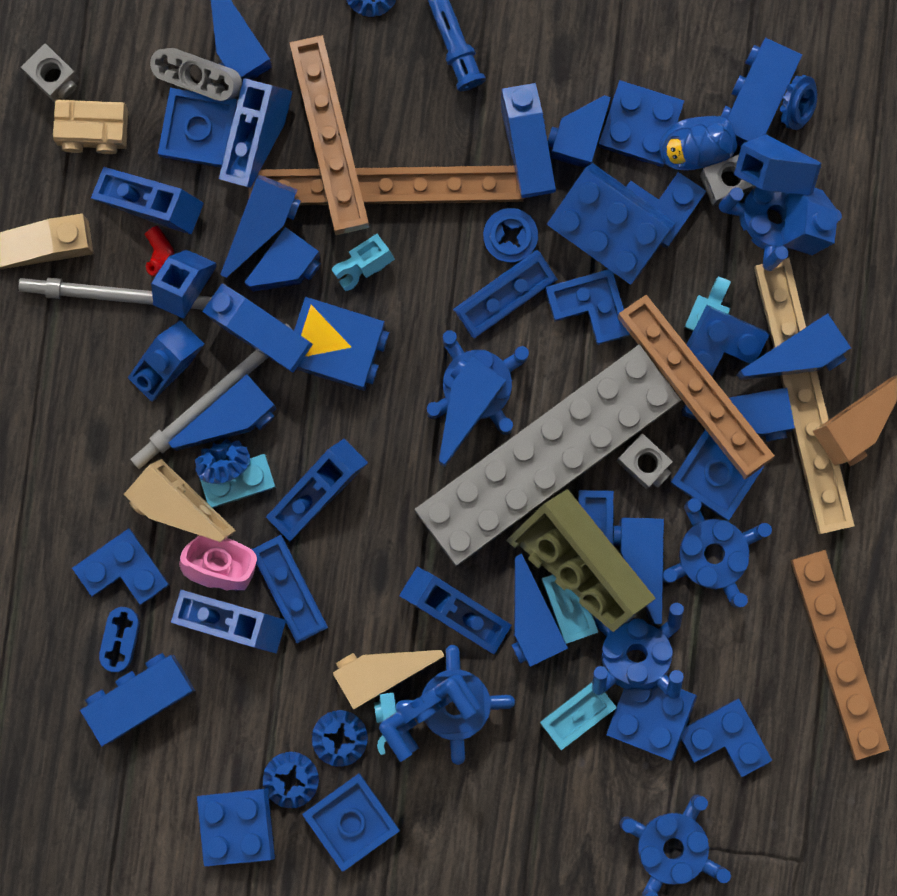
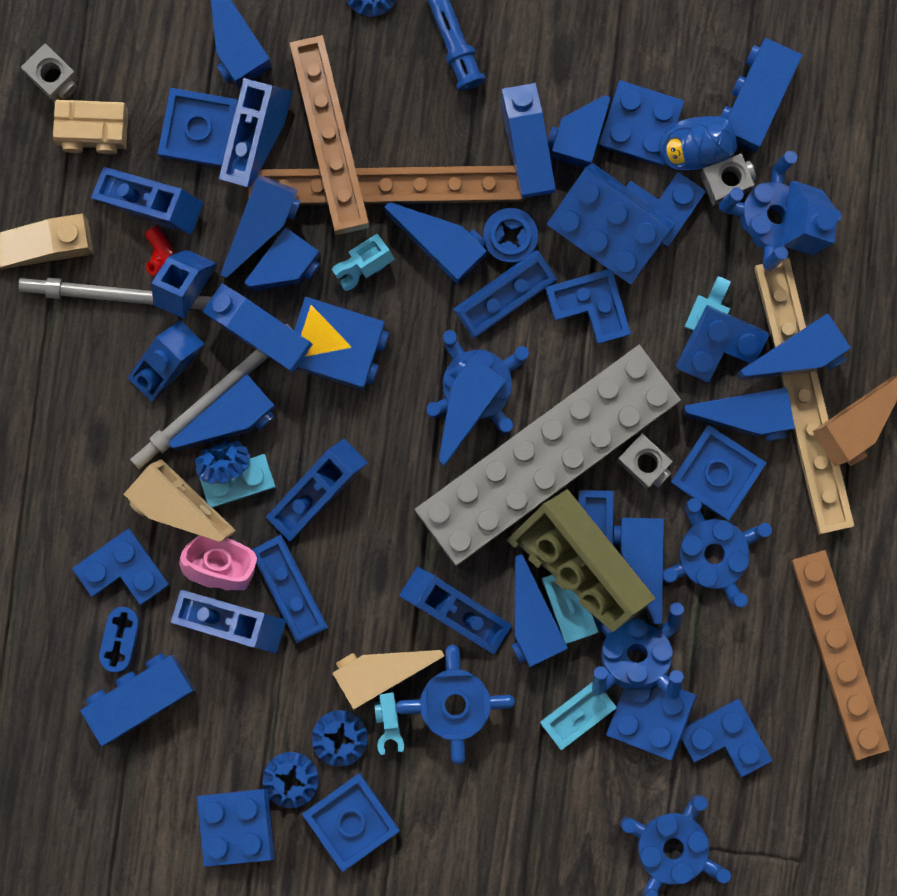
(209, 69): light grey beam -> none
(397, 725): blue plate -> none
(444, 242): none -> blue slope
(696, 387): medium nougat plate -> none
(777, 166): blue slope -> none
(799, 102): blue gear -> none

